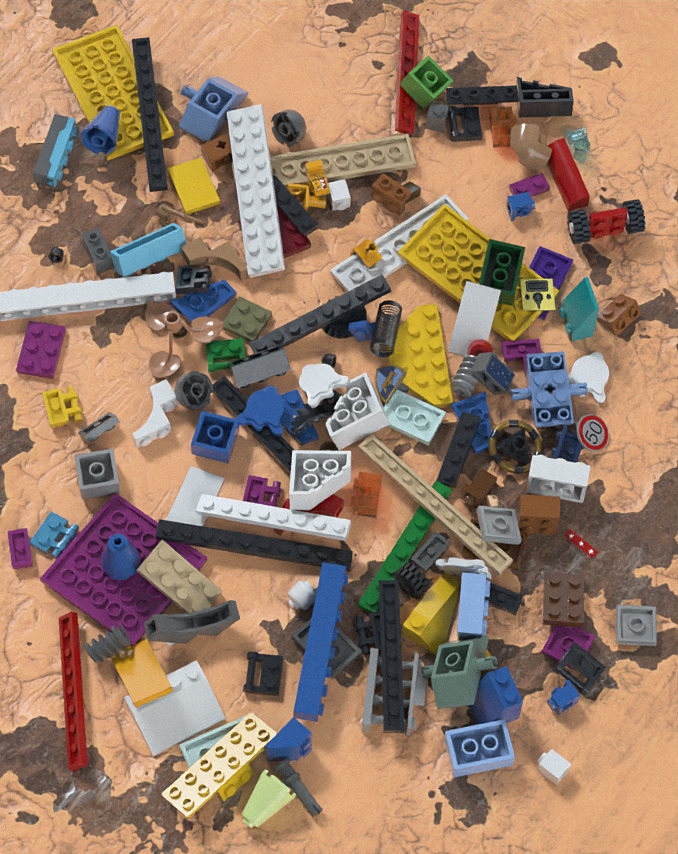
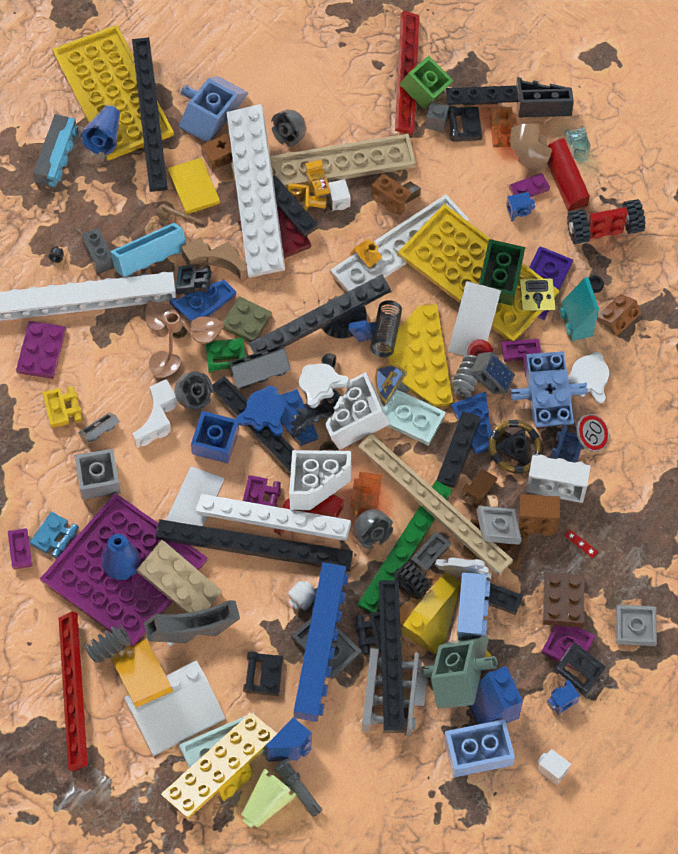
(373, 527): none -> dark grey cylinder
(596, 283): none -> black plate

